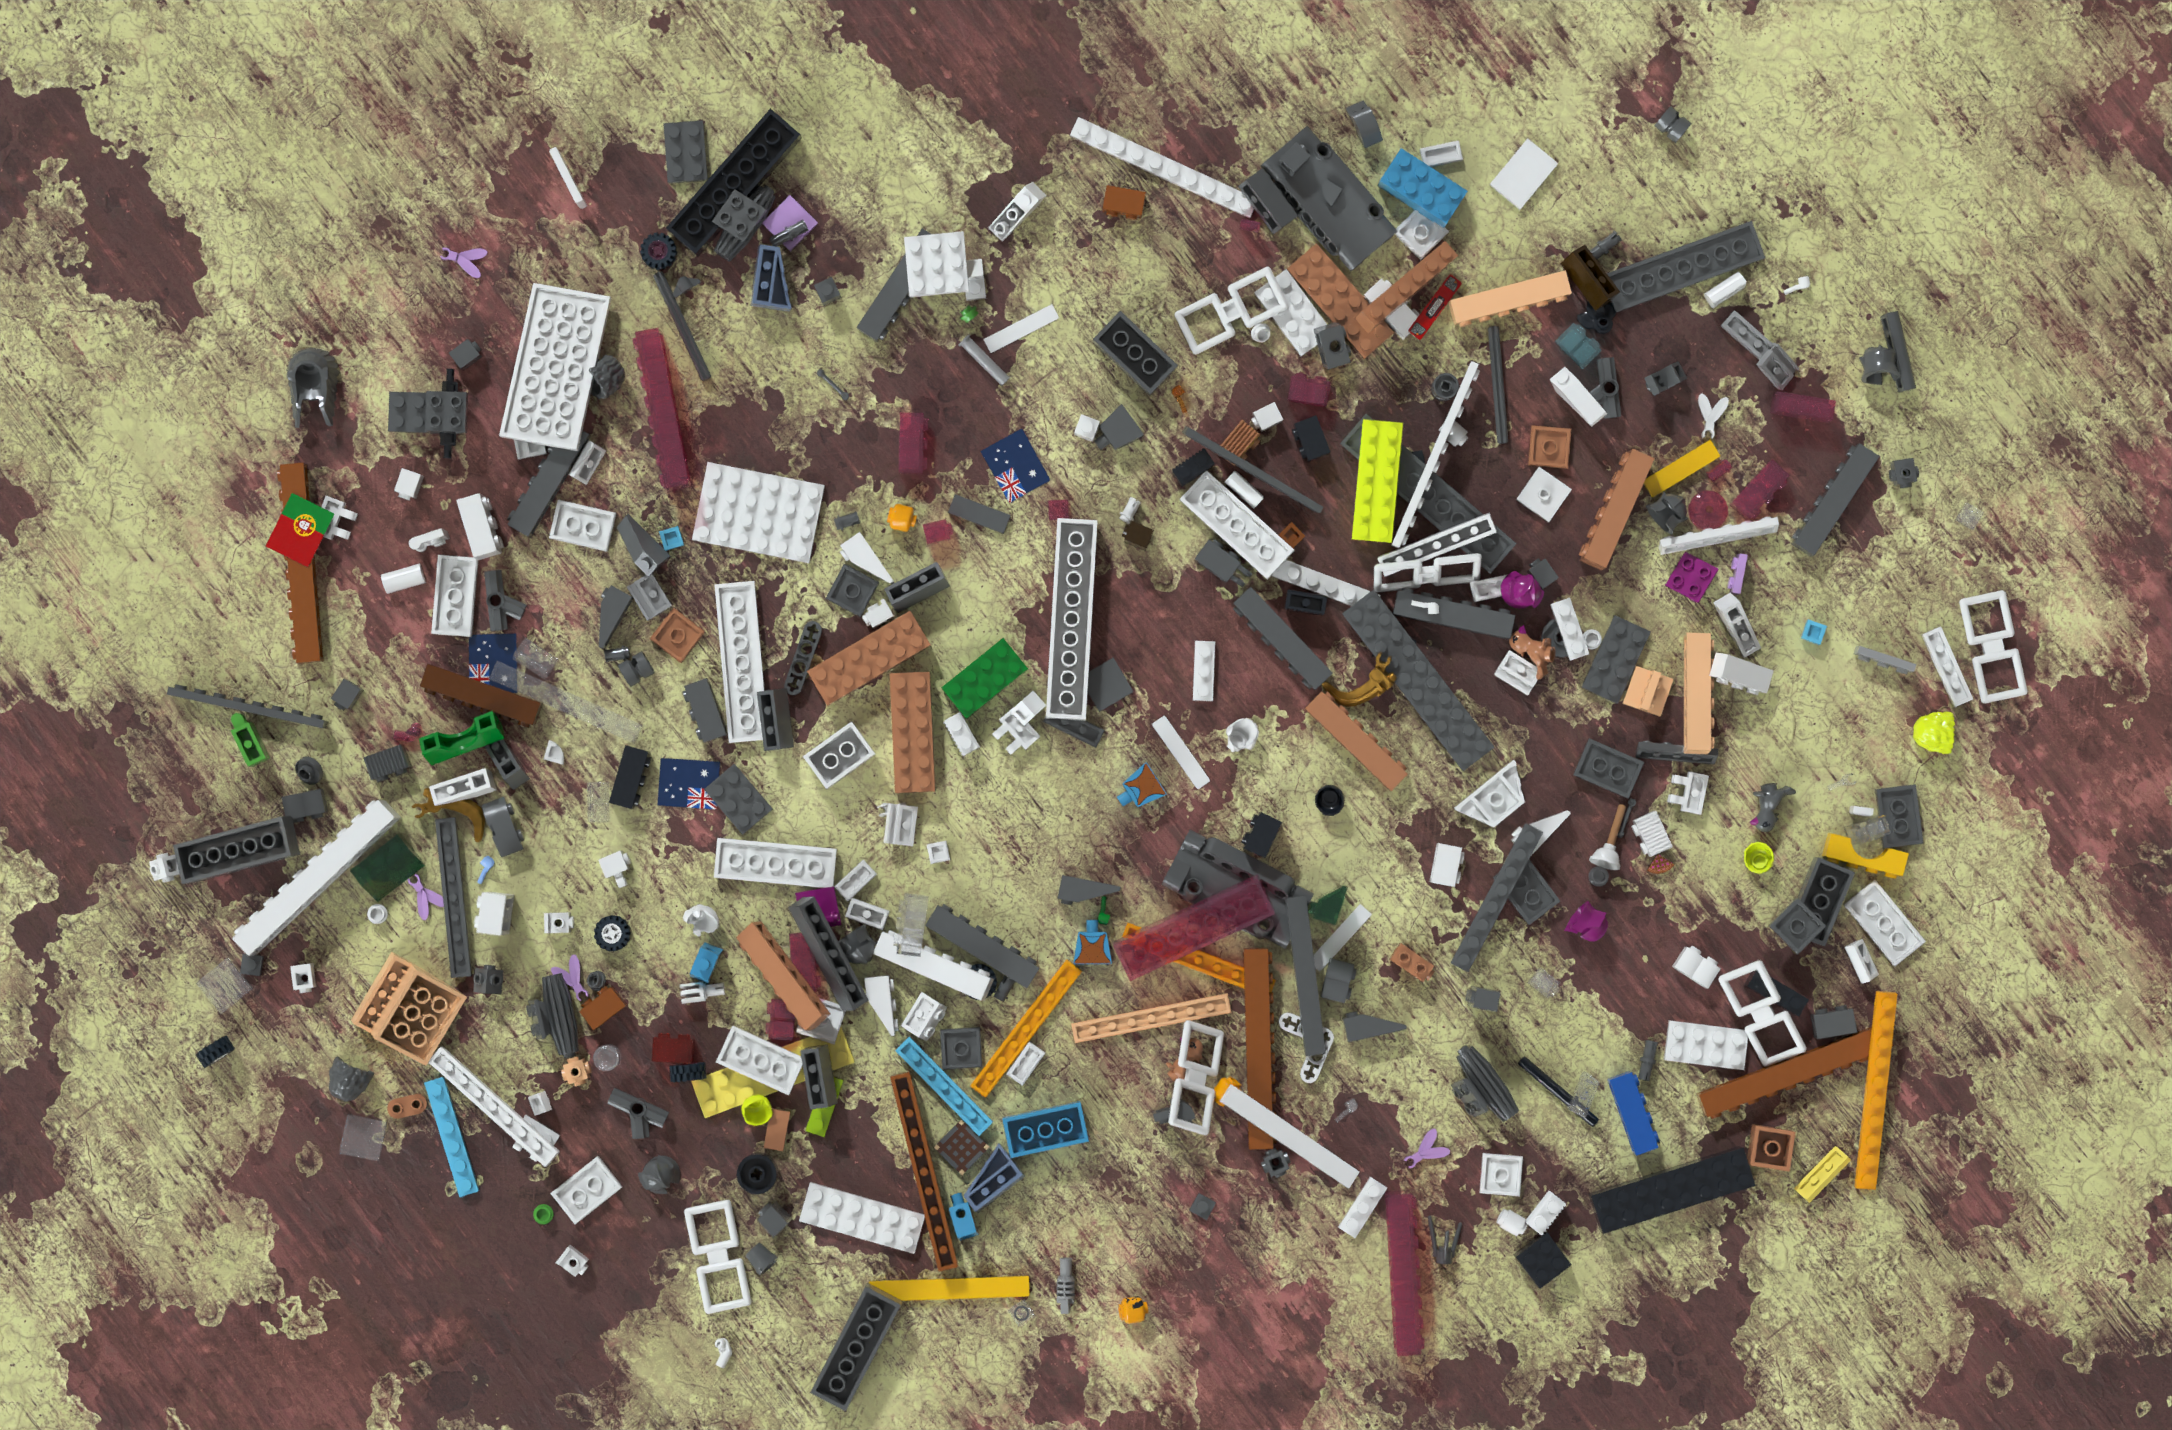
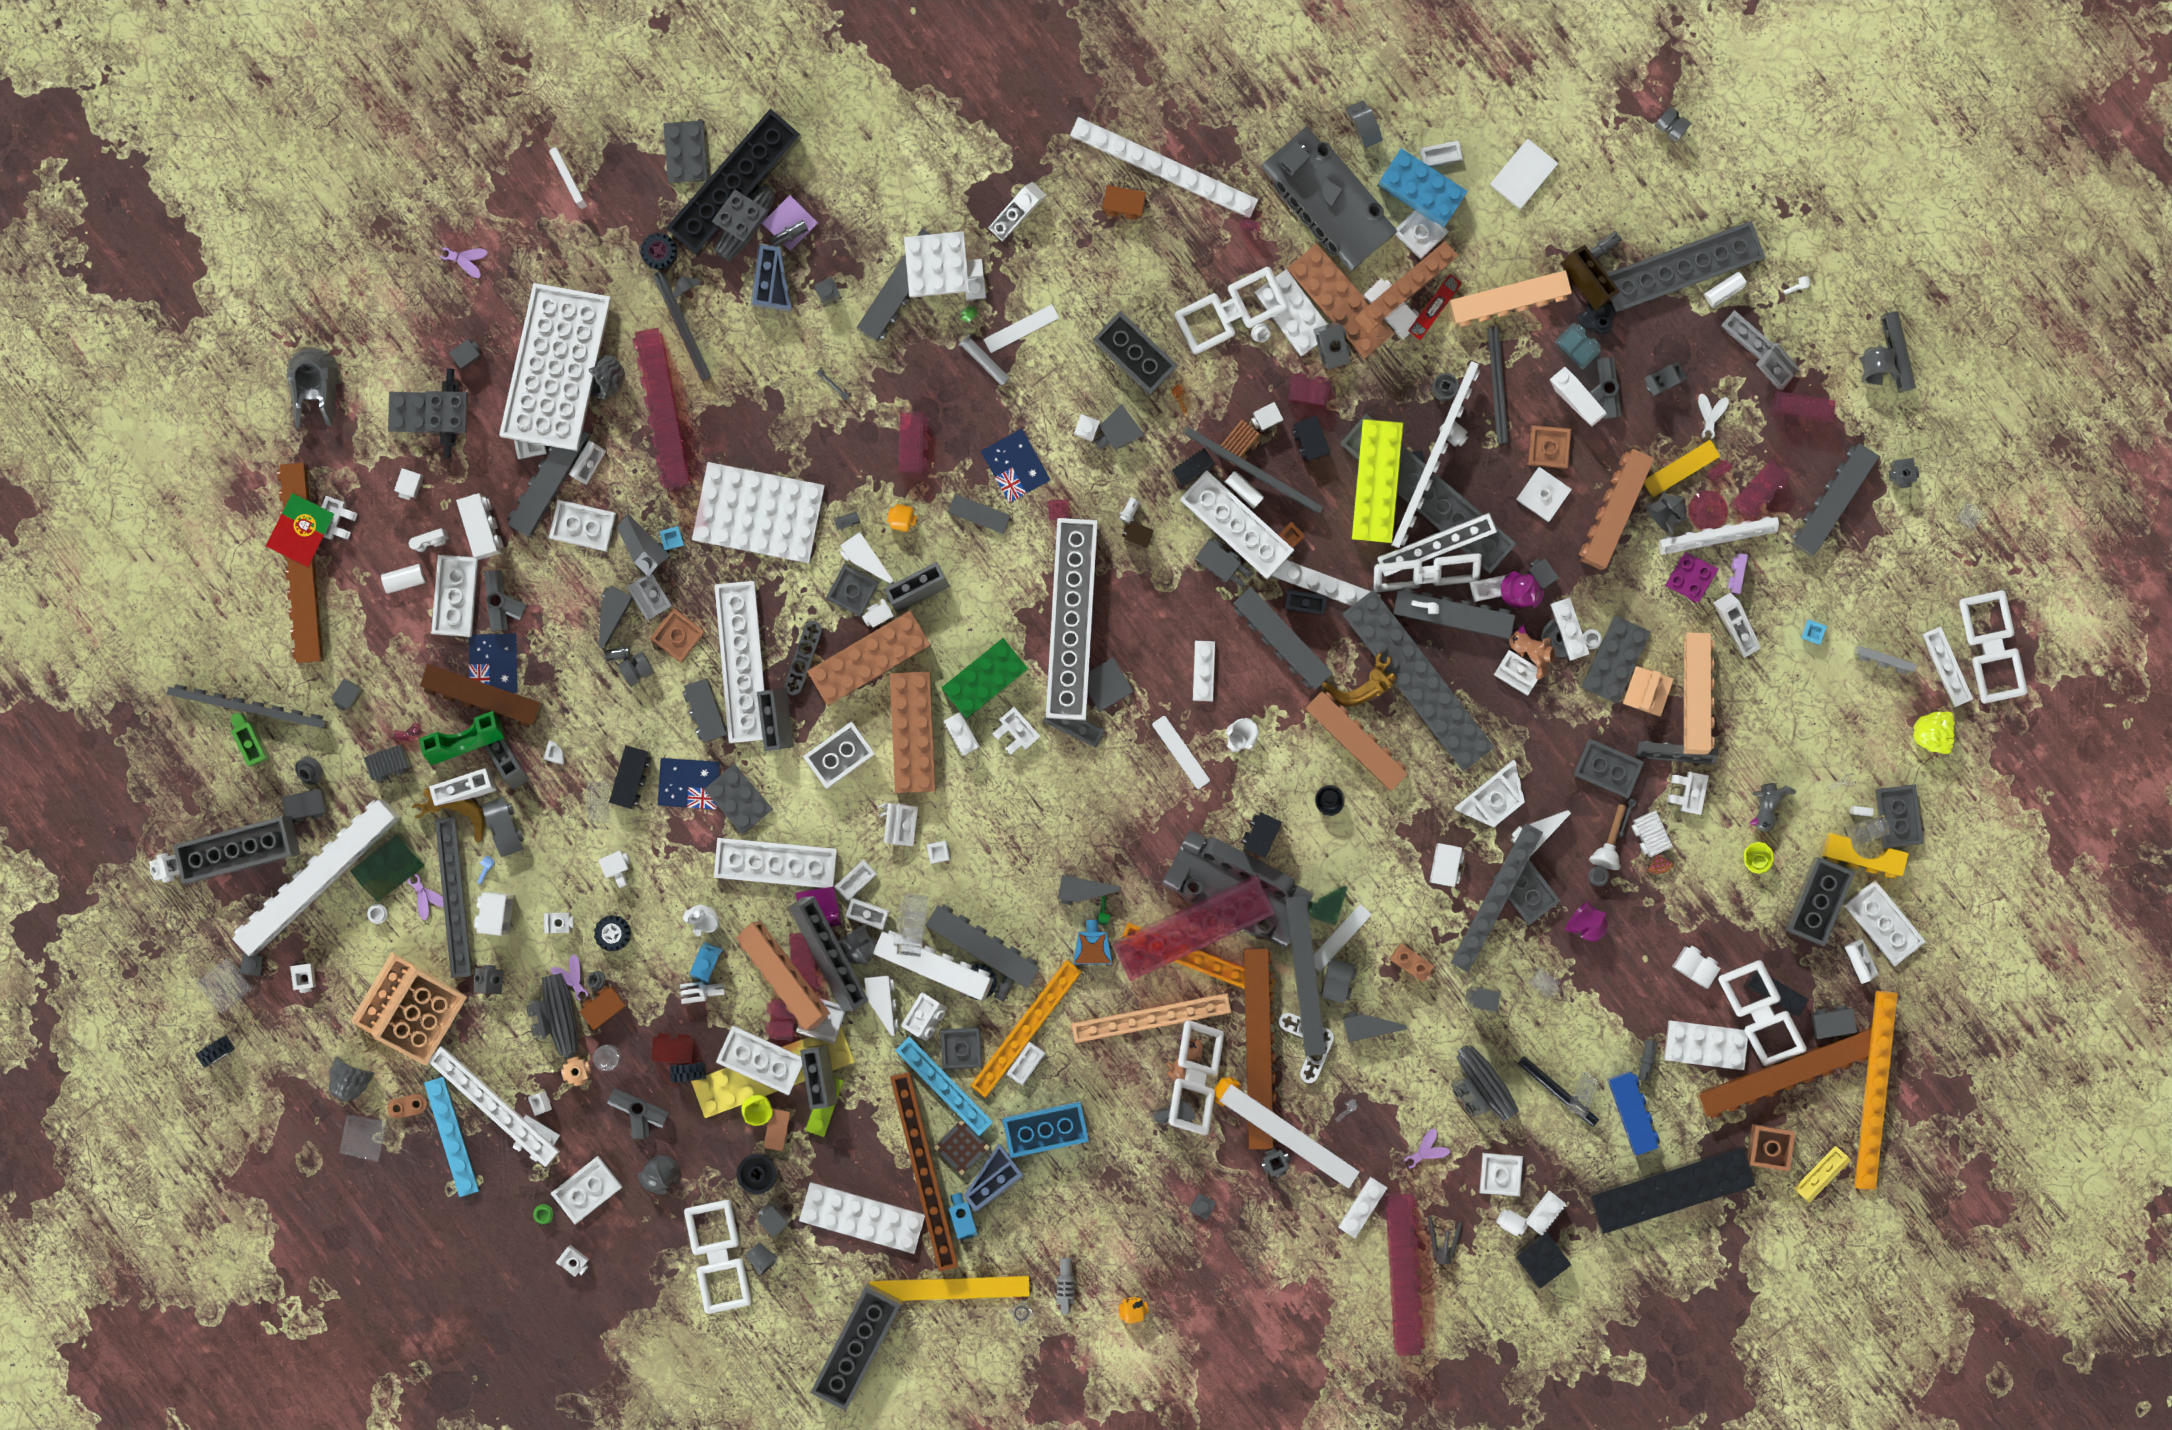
(535, 658): clear slope -> none
(565, 702): clear tile -> none
(724, 1350): white arm -> none
(937, 531): clear pink brick -> none
(1028, 708): white brick -> none
(1141, 787): torso -> none
(1268, 201): dark grey brick -> none
(1741, 674): white brick -> none
(1797, 925): dark grey plate -> none

